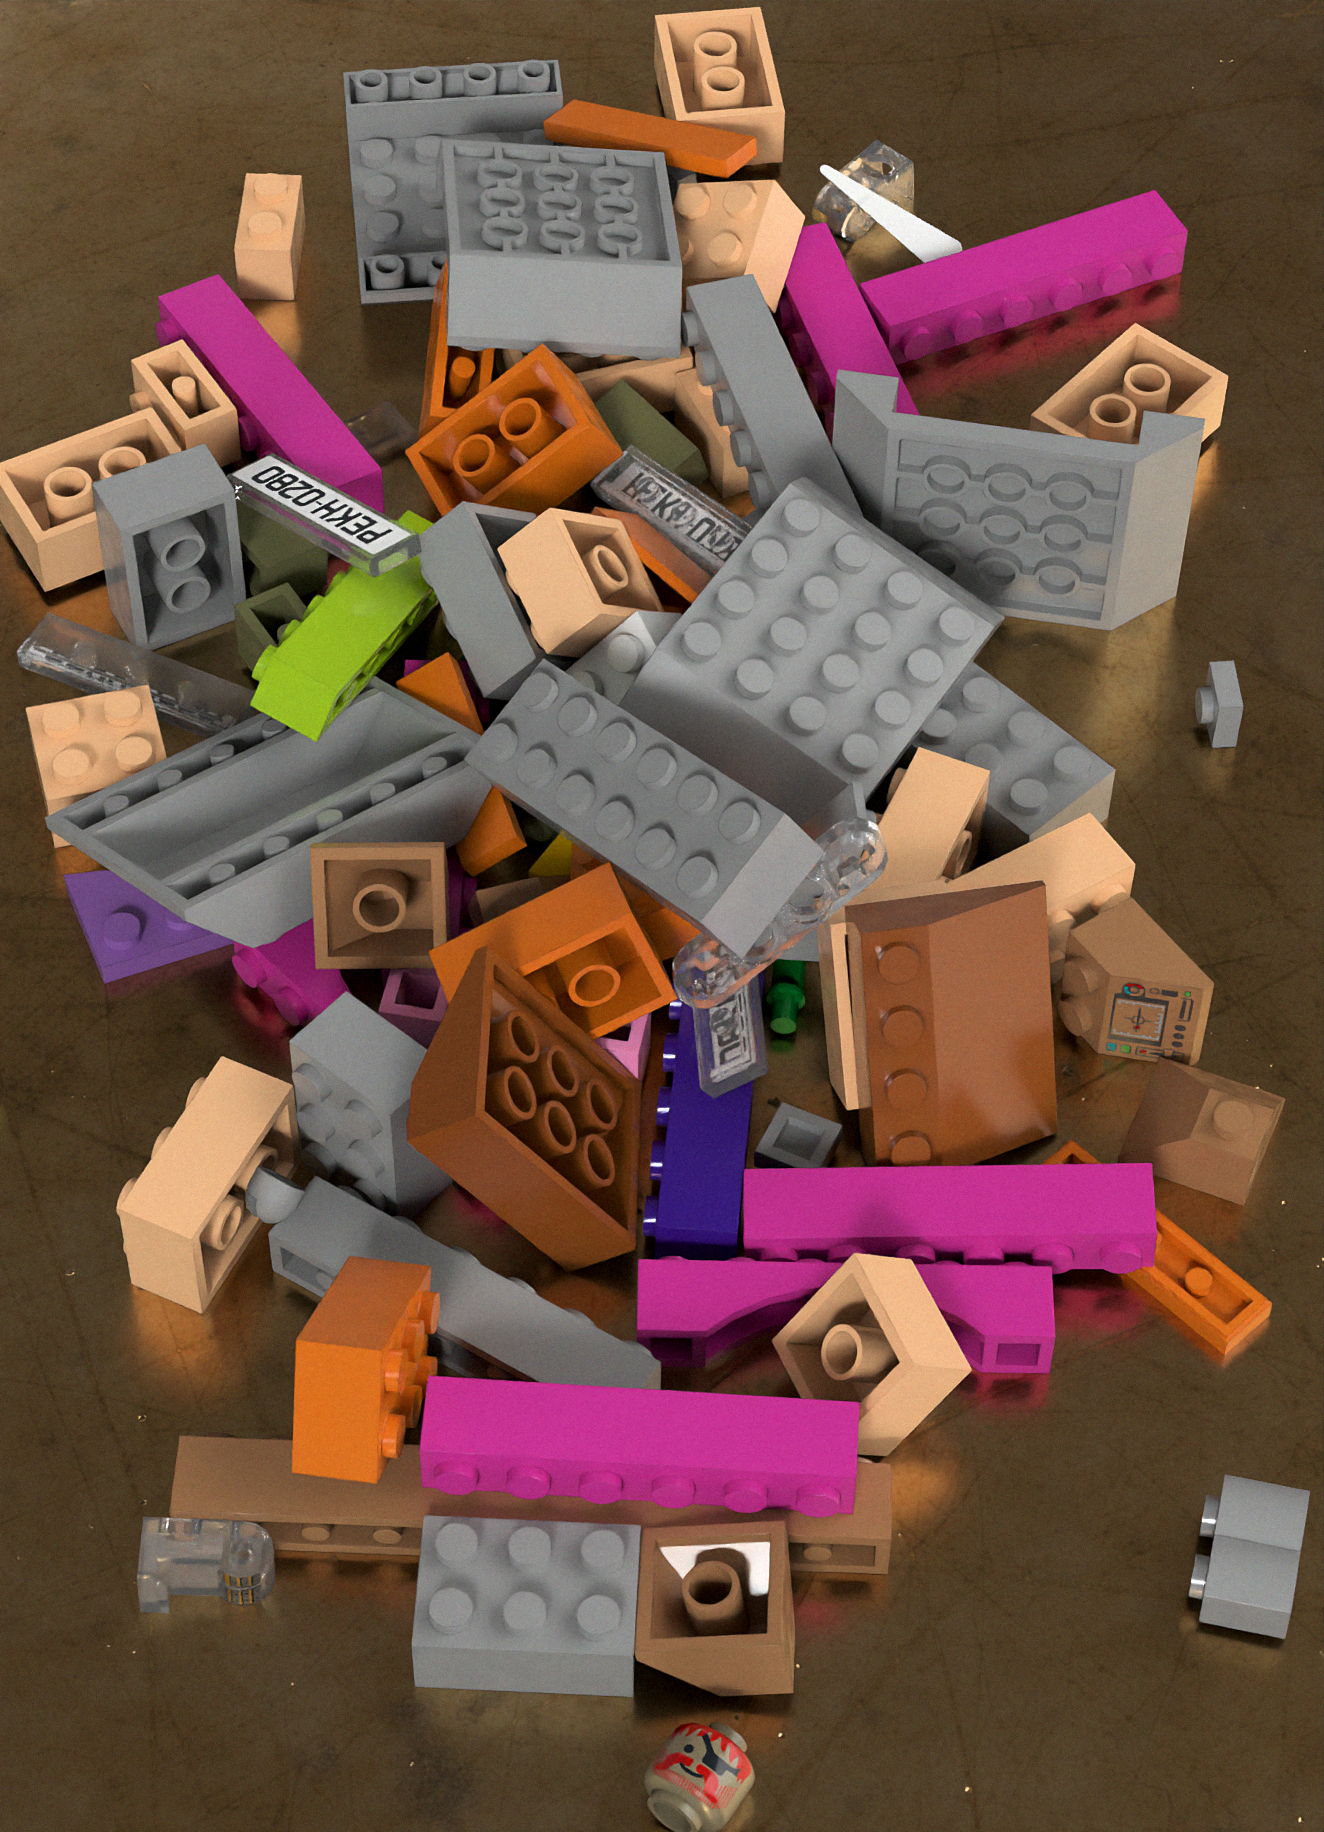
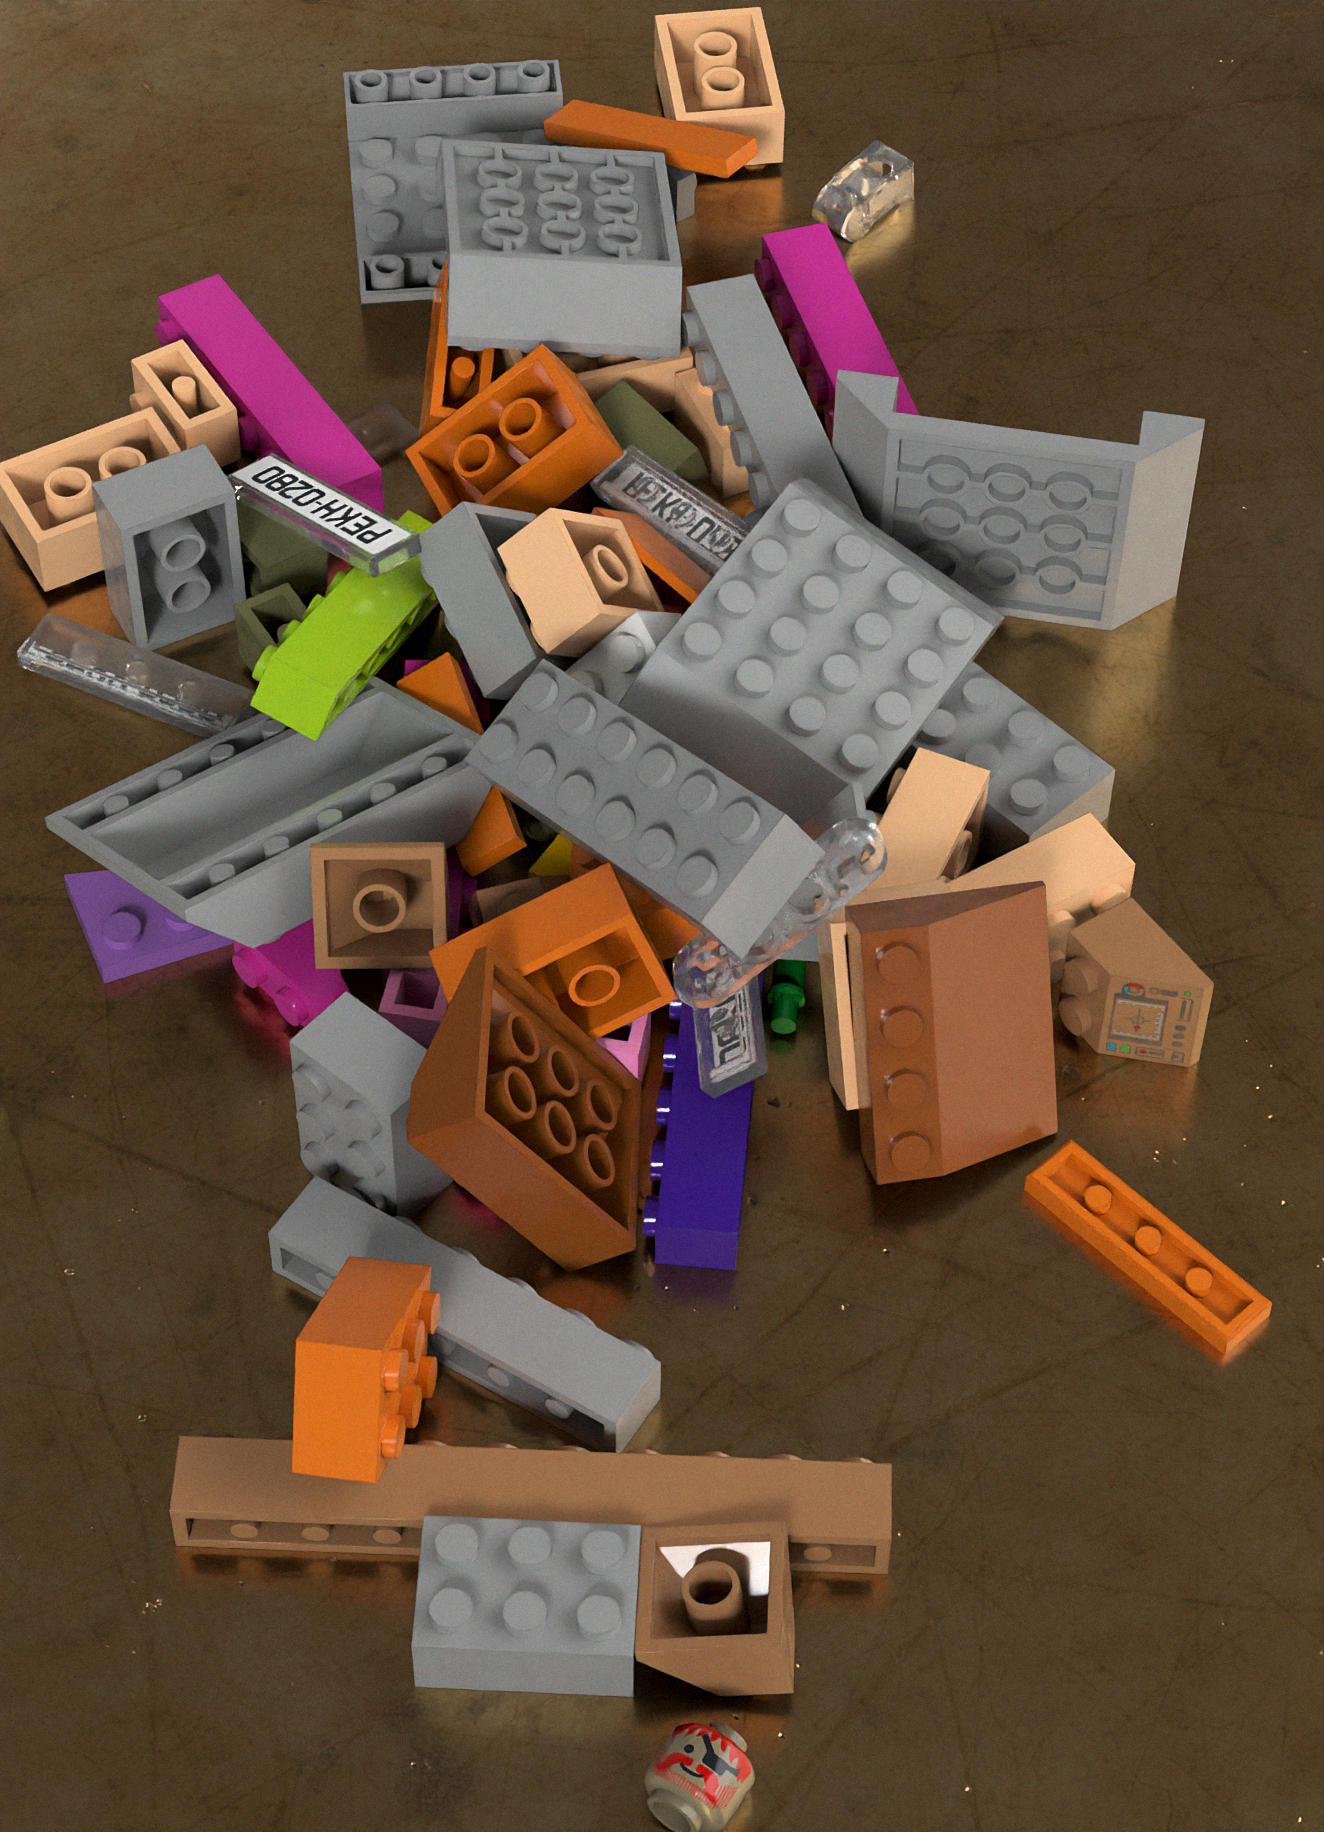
(92, 744): light nougat brick -> none
(188, 1207): light nougat brick -> none
(203, 1560): clear leg -> none
(270, 237): light nougat brick -> none
(272, 1196): light grey hinge -> none
(639, 1445): dark pink brick -> none
(707, 1307): dark pink arch -> none
(736, 232): light nougat brick -> none
(797, 1140): light grey plate -> none
(874, 1342): light nougat brick -> none
(917, 235): white sticker -> none
(956, 1213): dark pink brick -> none
(1025, 276): dark pink brick -> none
(1126, 379): light nougat brick -> none
(1202, 1130): medium nougat slope -> none
(1220, 704): light grey plate -> none
(1252, 1557): light grey brick -> none

